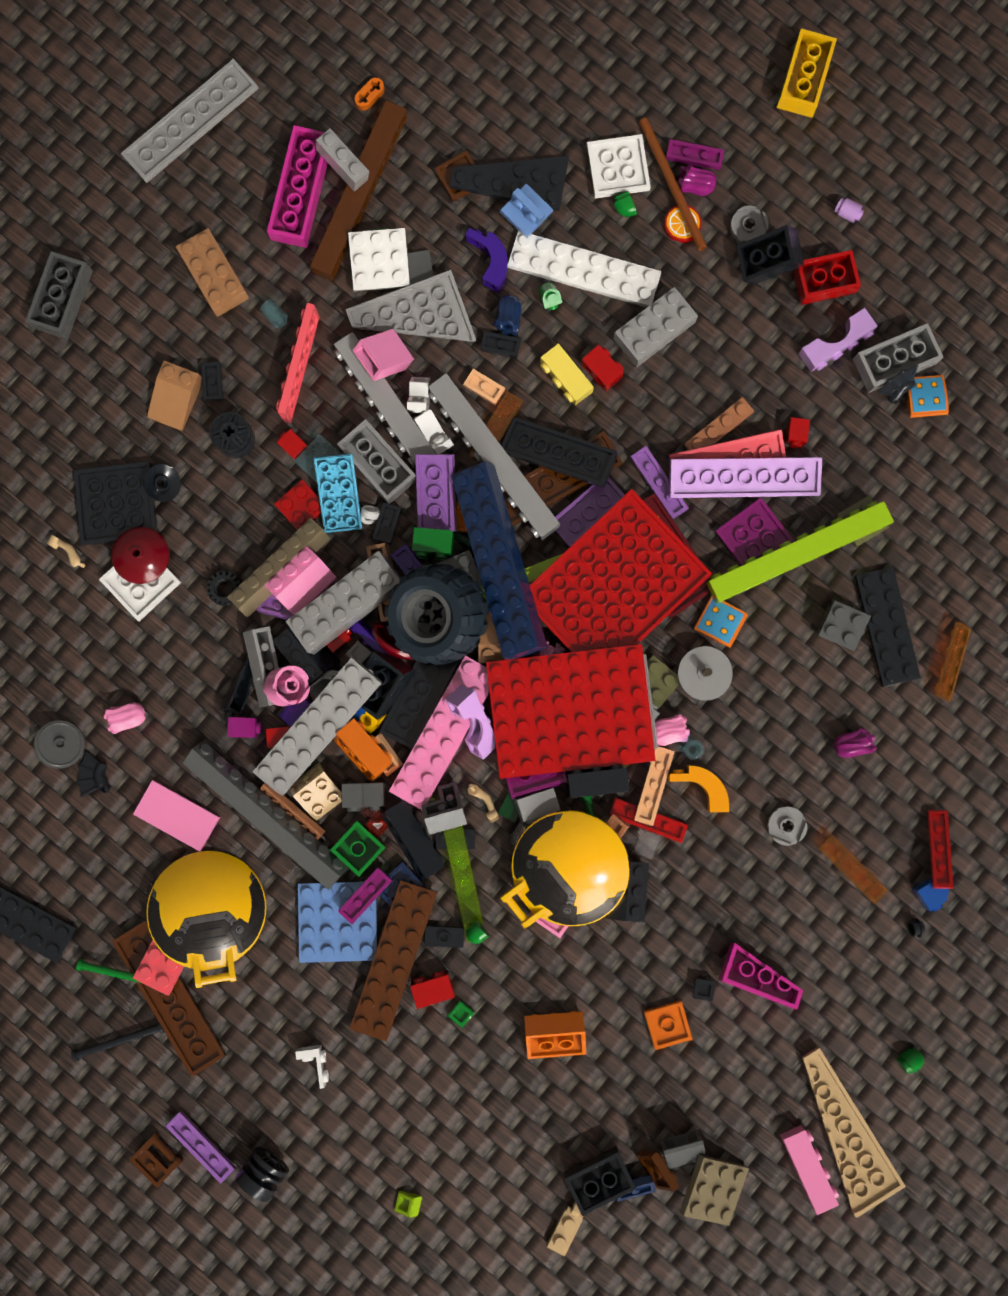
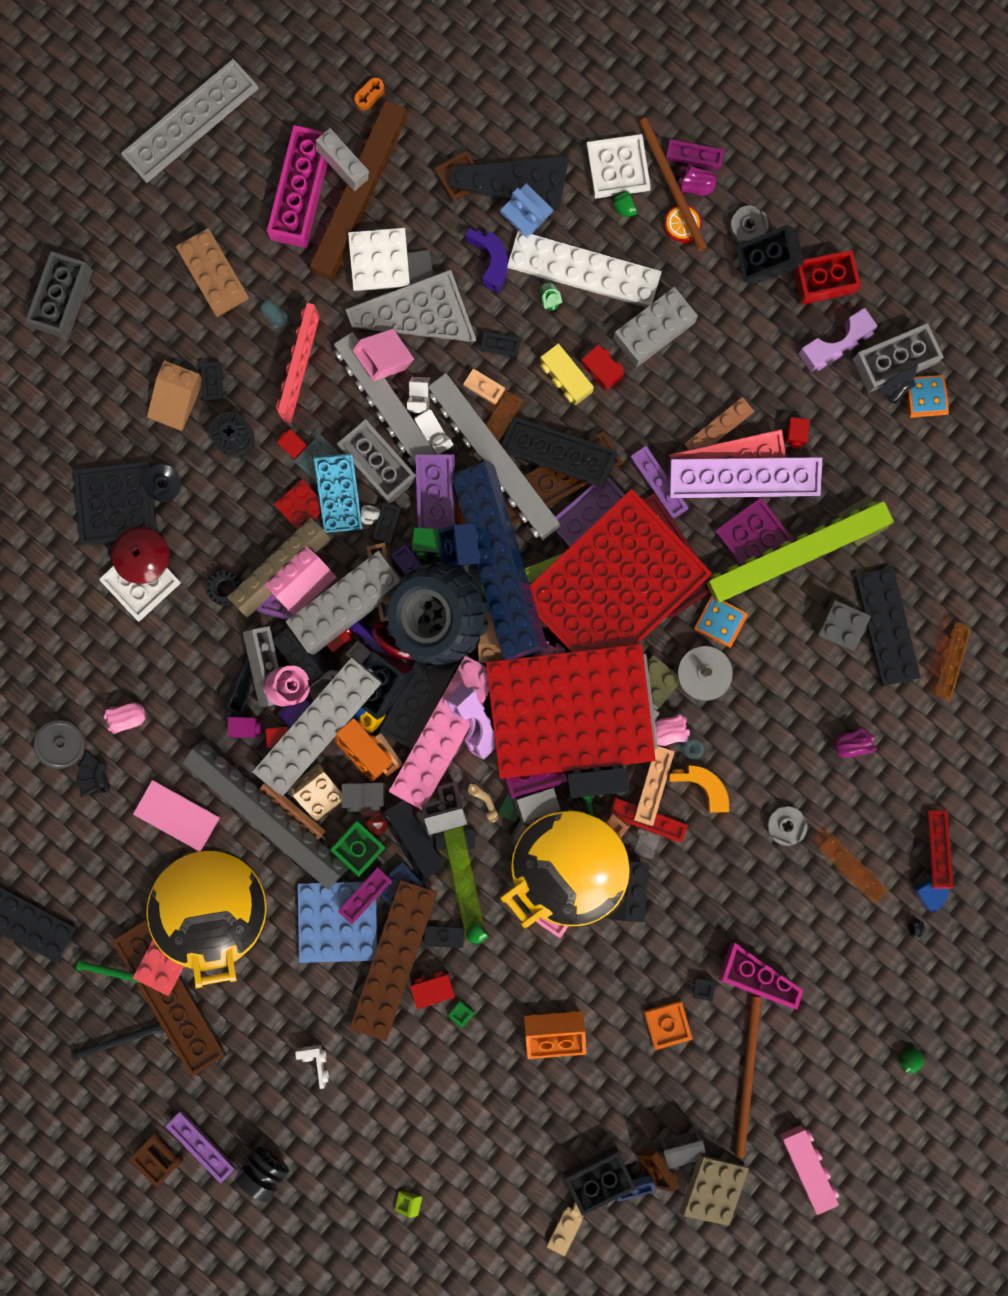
(72, 555): tan piece -> none
(459, 545): none -> dark blue brick
(508, 315): dark blue piece -> none
(748, 1076): none -> dark orange piece
(806, 73): yellow brick -> none
(849, 210): lavender brick -> none
(858, 1155): tan wing -> none

